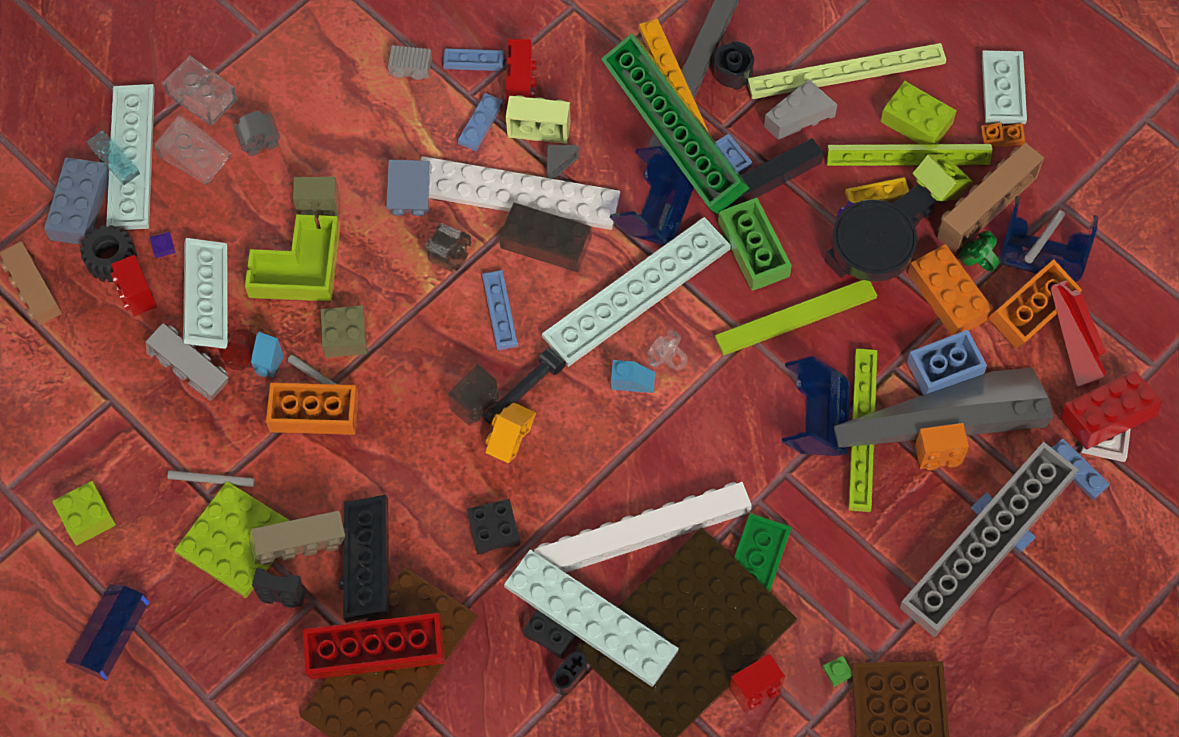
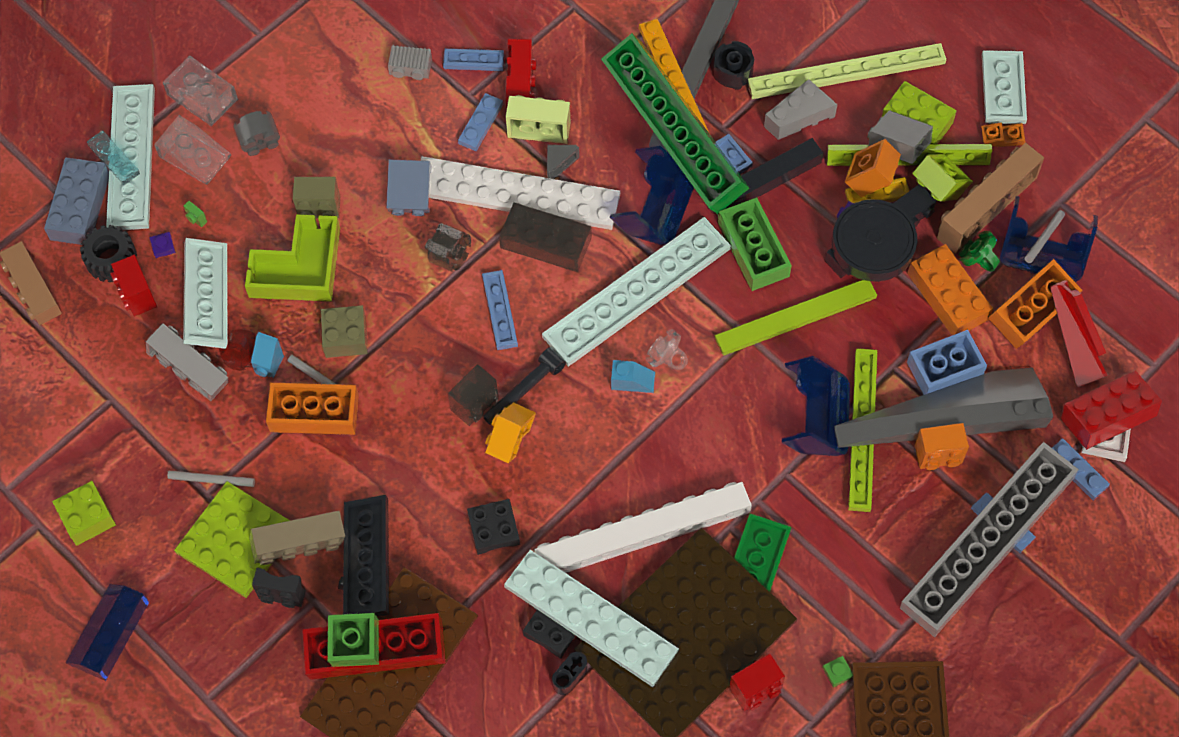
(194, 214): none -> bright green plate
(353, 639): none -> bright green brick
(873, 168): none -> orange brick
(903, 133): none -> brick

